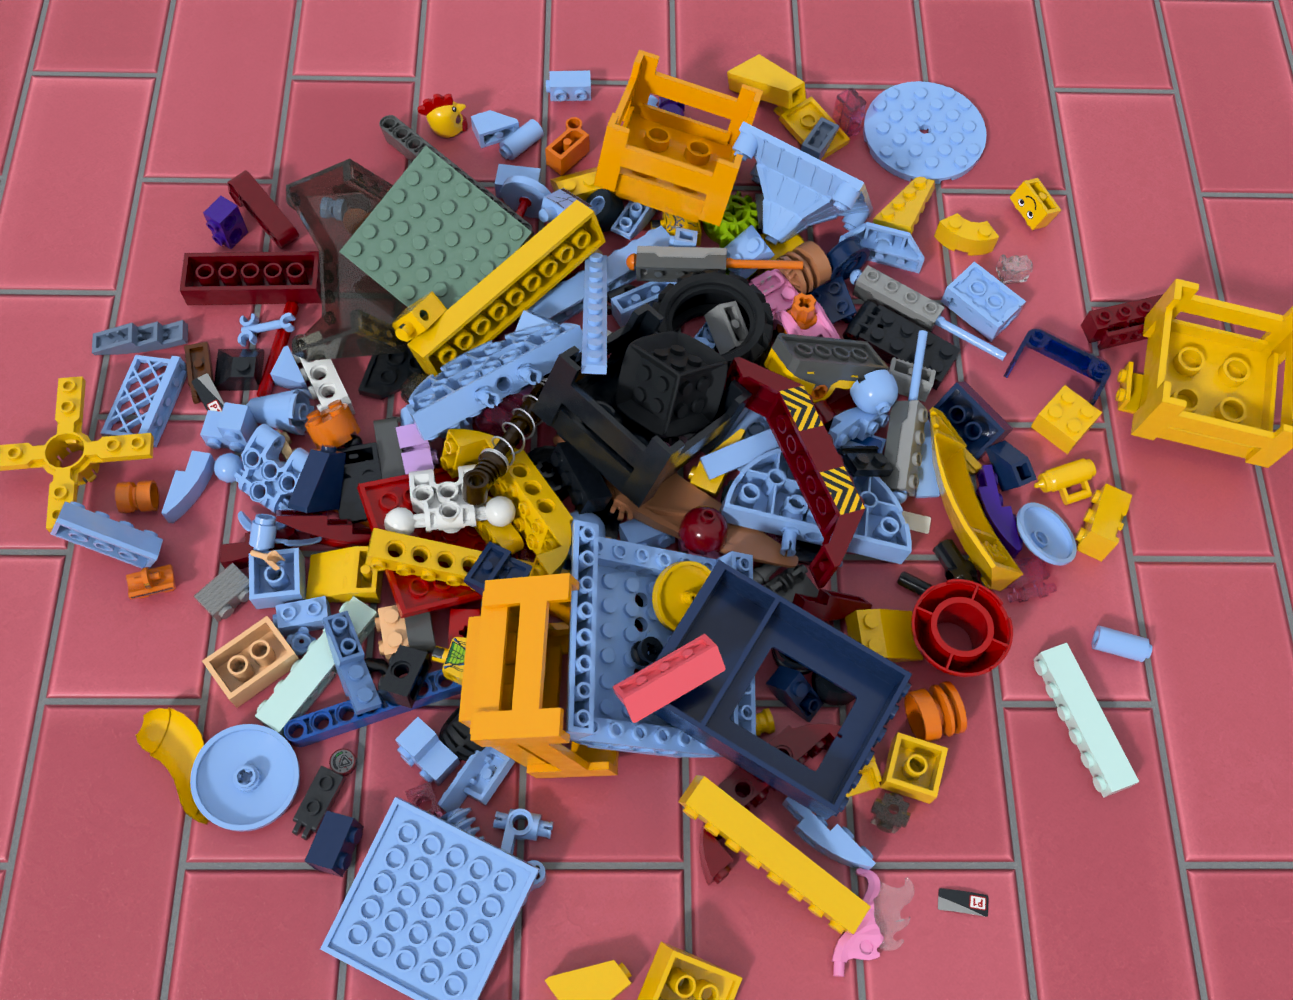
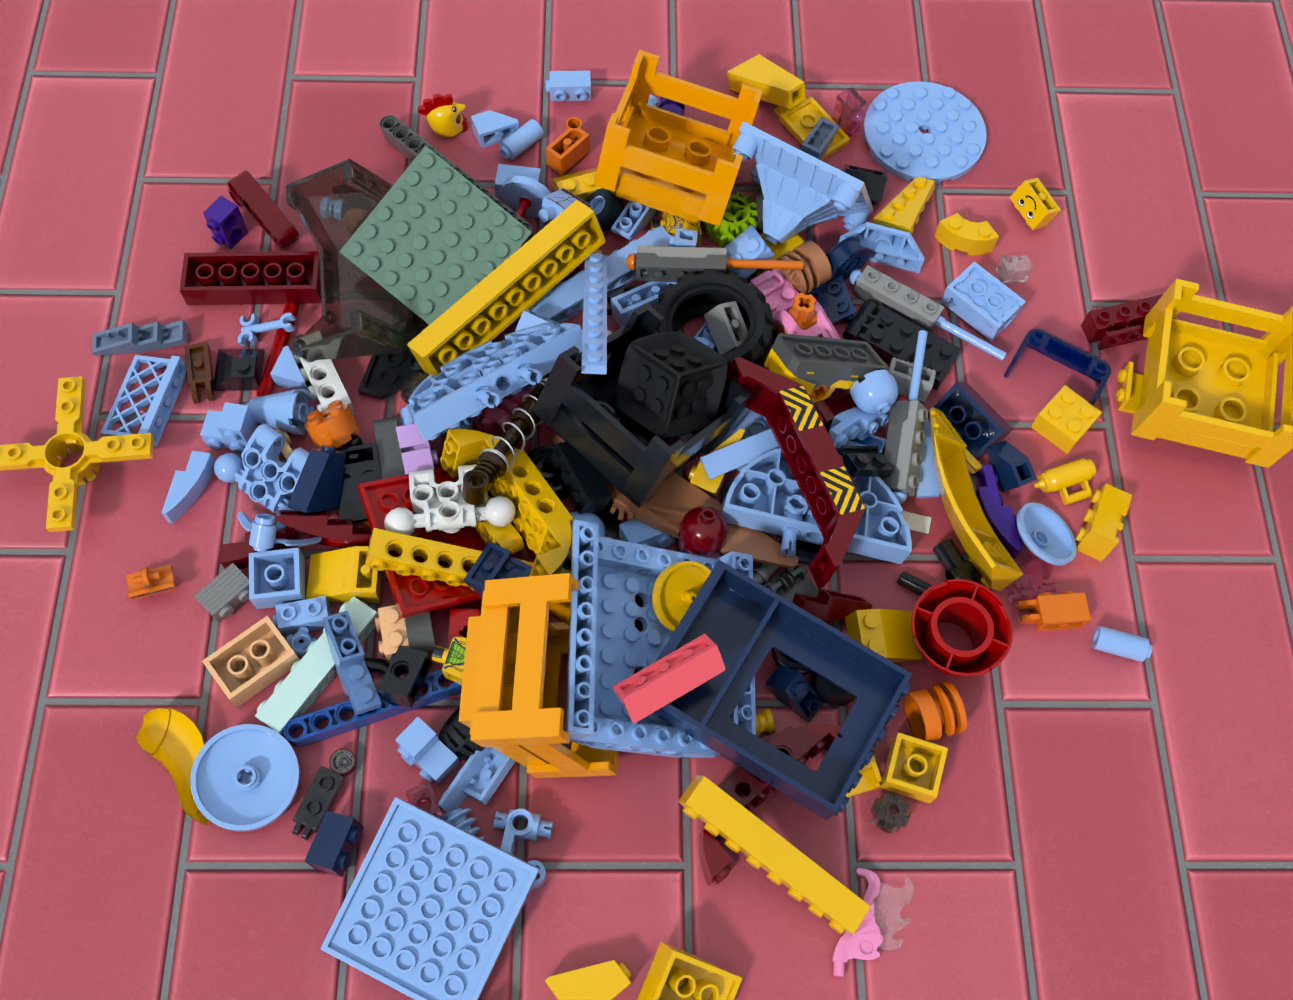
(106, 535): light blue slope -> none
(132, 496): orange wheel -> none
(208, 393): sticker -> none
(270, 558): light nougat hand -> none
(409, 322): yellow torso -> none
(640, 650): black wheel -> none
(834, 844): light blue slope -> none
(873, 180): none -> black slope
(963, 902): sticker -> none
(1056, 611): none -> orange hinge
(1085, 720): light aqua brick -> none

